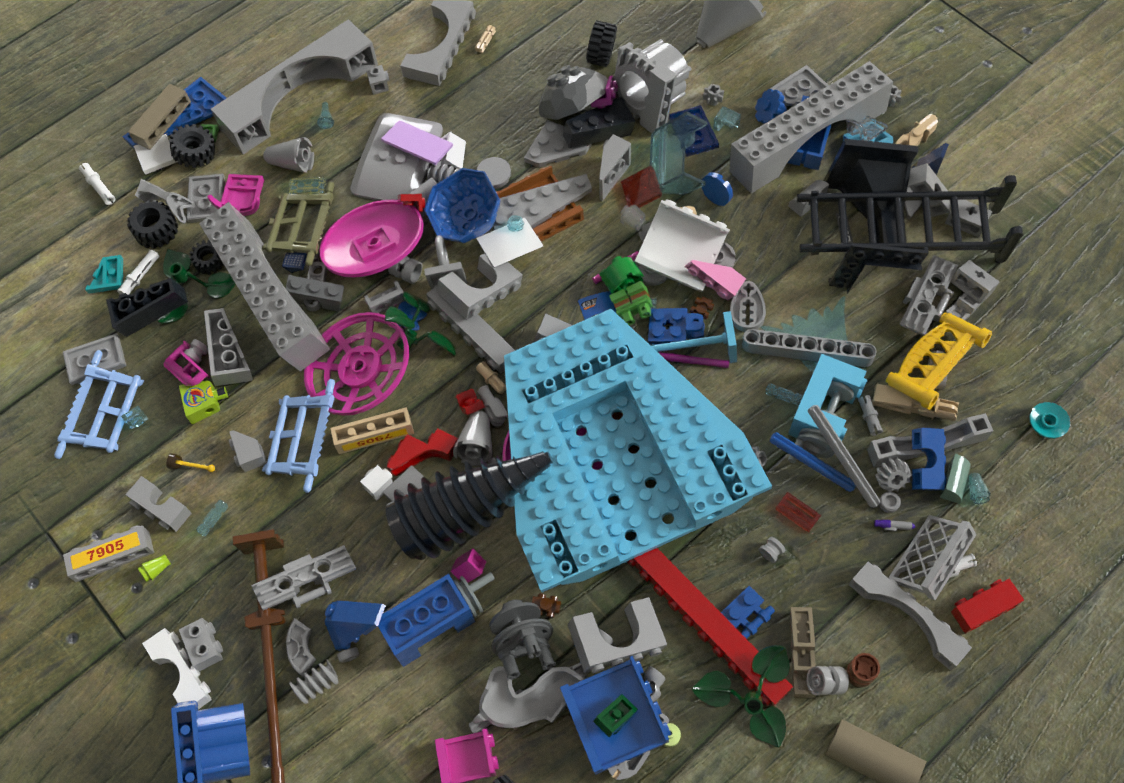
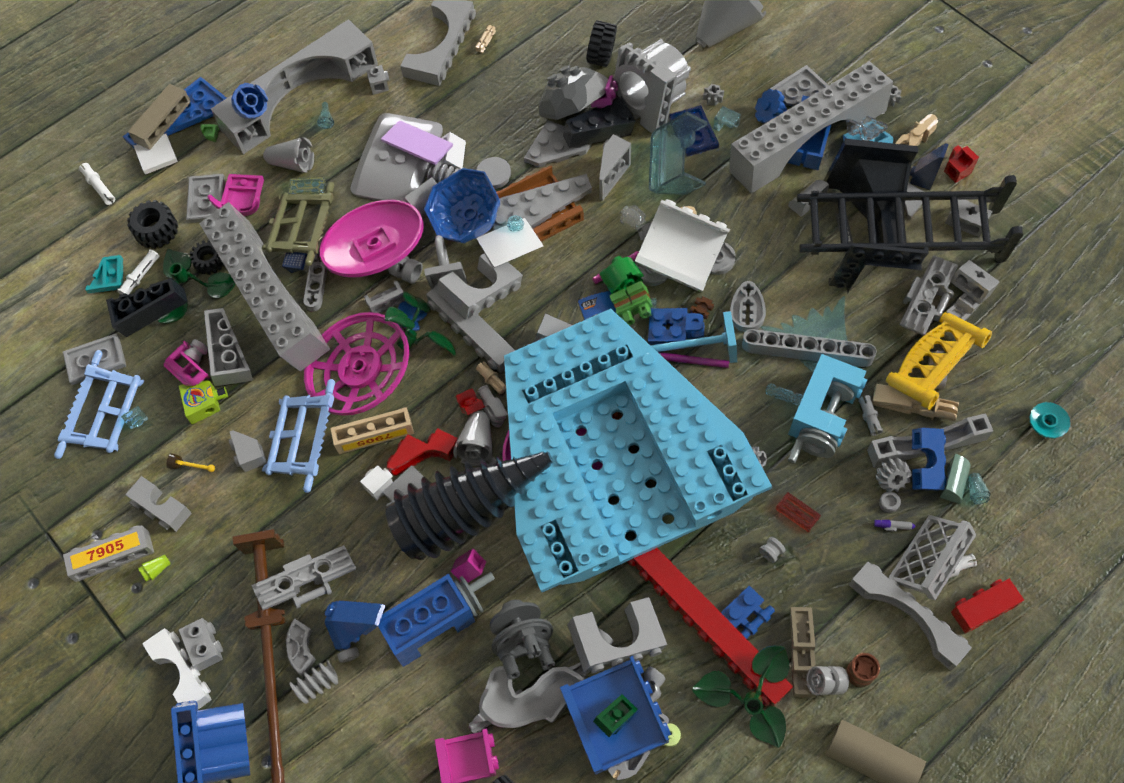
(176, 202): light grey animal -> none
(192, 137): black tyre -> none
(212, 517): clear light blue axle -> none
(249, 101): none -> blue cylinder
(326, 293): dark grey arch -> none
(409, 199): red bracket -> none
(551, 605): reddish brown piece -> none
(641, 187): clear red tile -> none
(717, 189): blue tile -> none
(720, 278): bright pink slope -> none
(812, 461): blue axle -> none
(843, 456): light grey axle -> none
(925, 180): light grey arch -> none
(961, 163): none -> red brick

